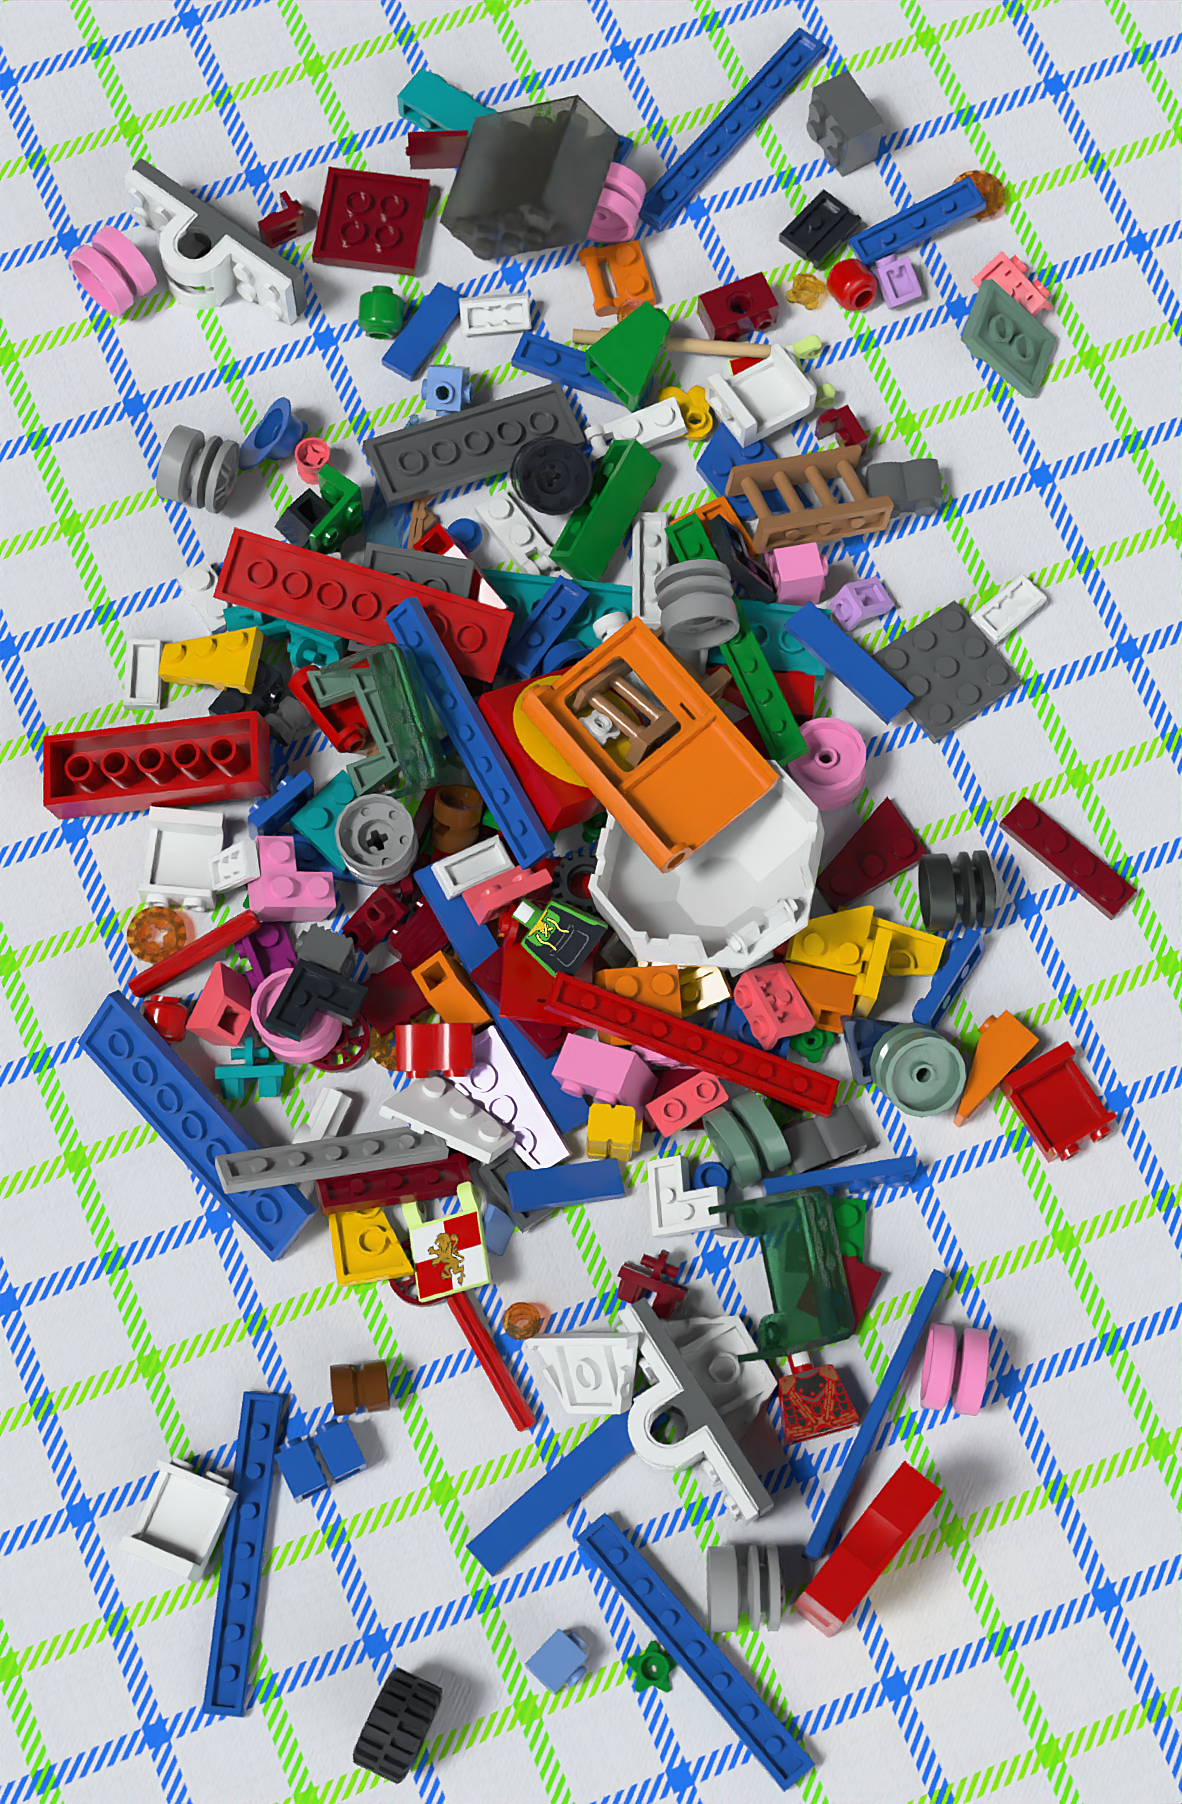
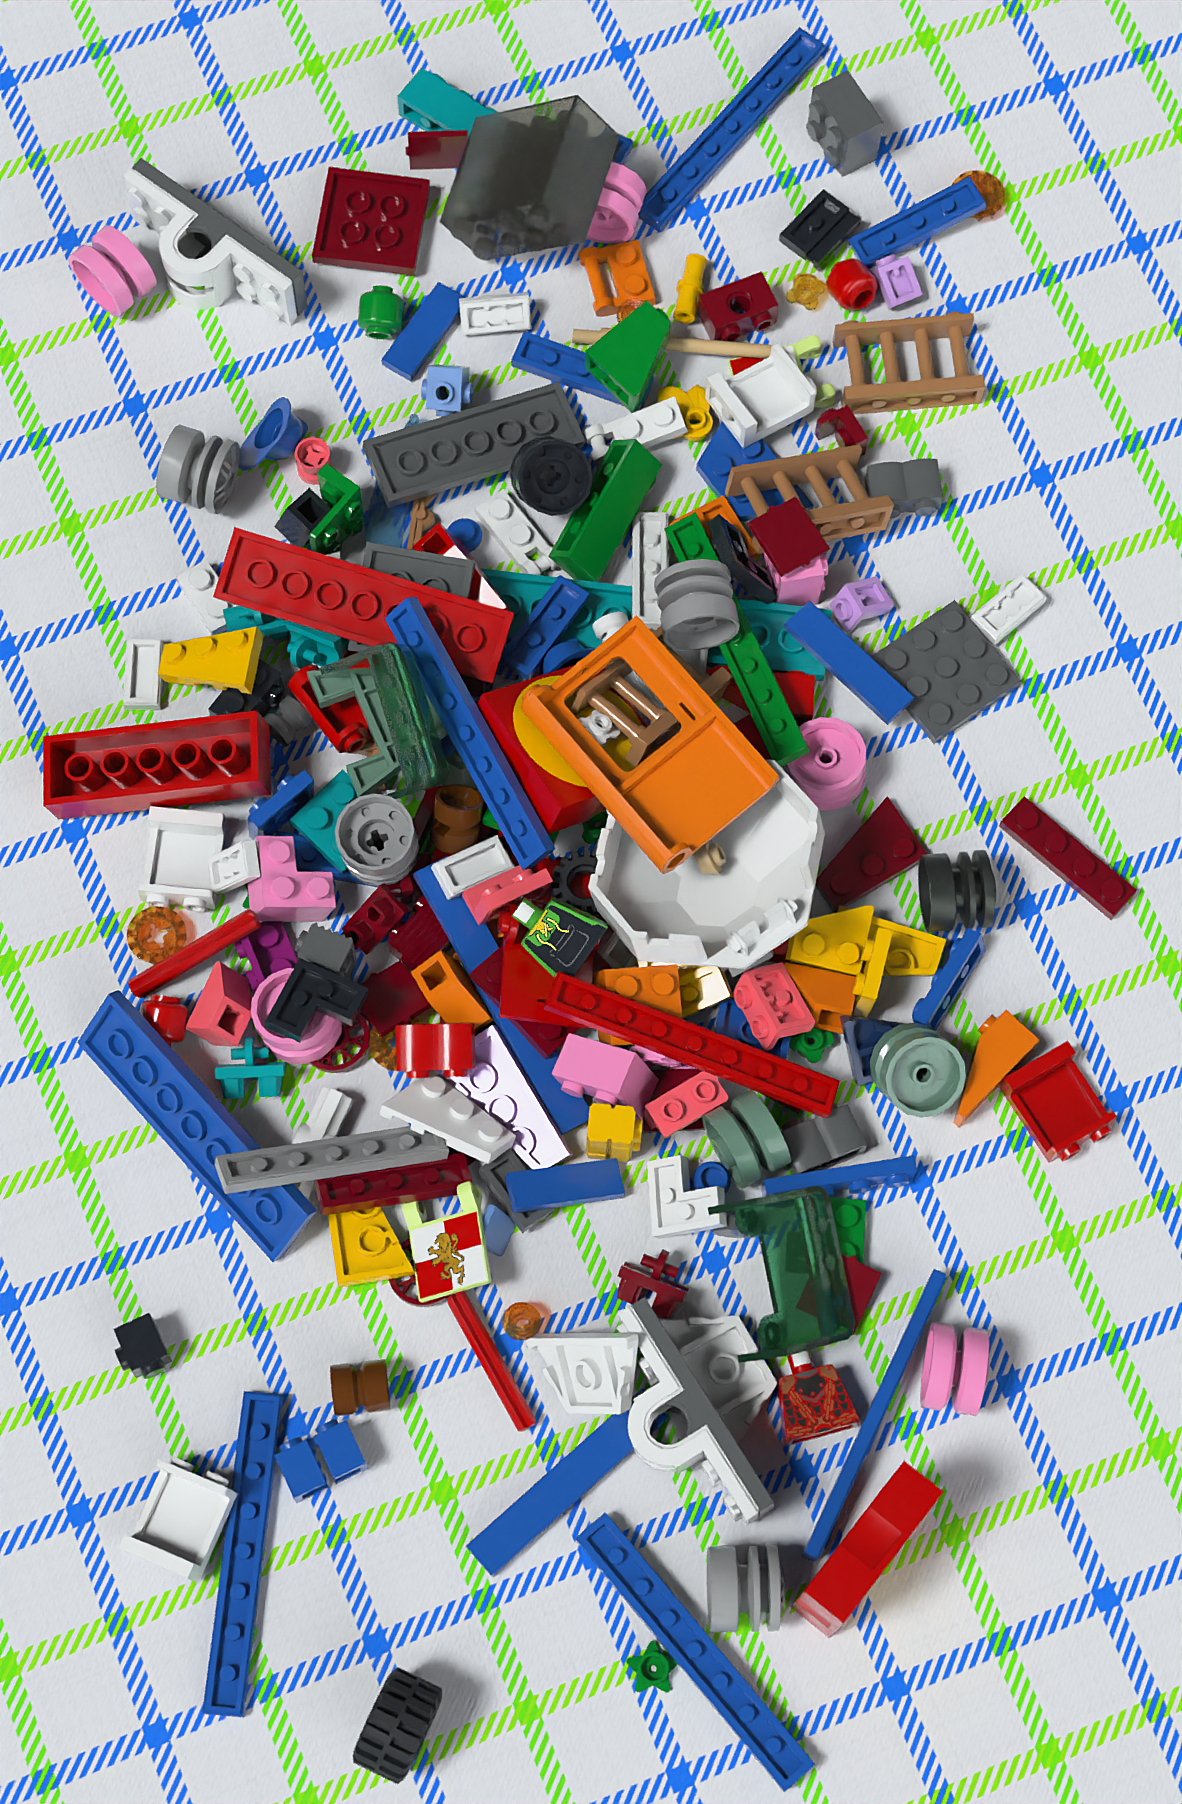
(141, 1347): none -> black brick
(283, 225): dark red bracket -> none
(559, 1661): medium blue brick -> none
(689, 288): none -> yellow pin
(710, 858): none -> tan plate
(788, 536): none -> dark red piece
(908, 395): none -> medium nougat fence
(1008, 338): sand green plate -> none
(1010, 276): coral bracket -> none

